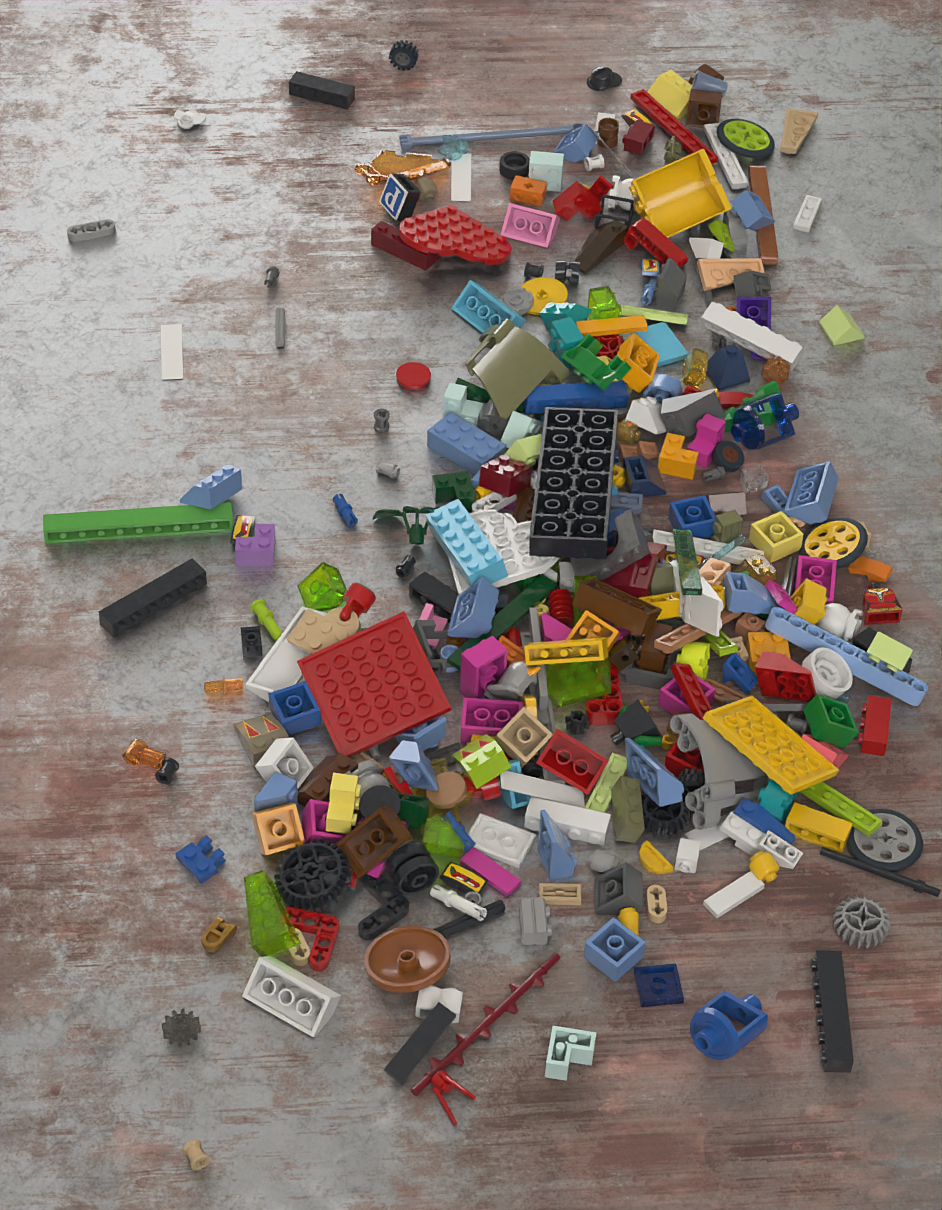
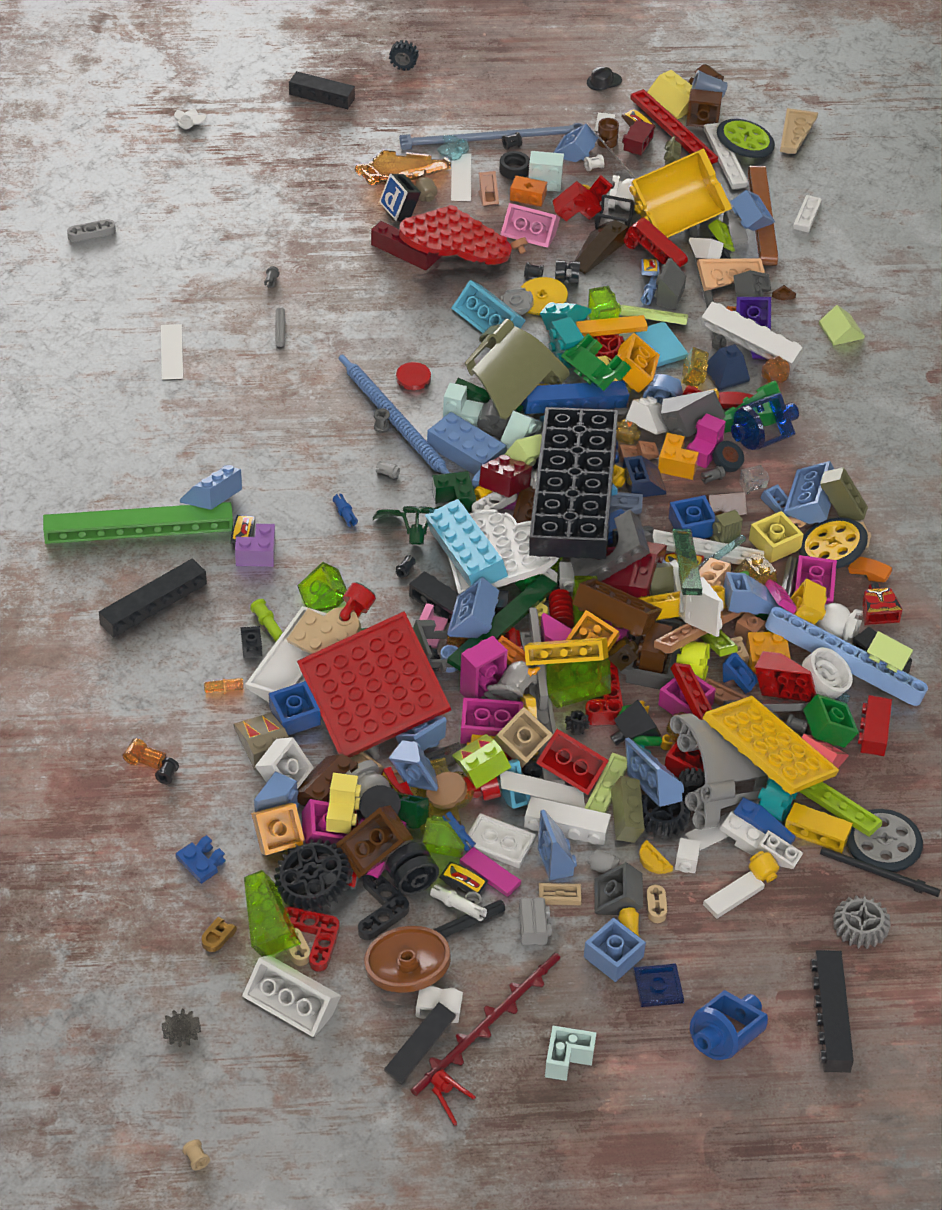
(396, 417): none -> medium blue hose
(488, 188): none -> nougat slope
(511, 141): none -> black bush
(519, 244): none -> nougat tile
(783, 293): none -> reddish brown tile
(843, 494): none -> olive brick

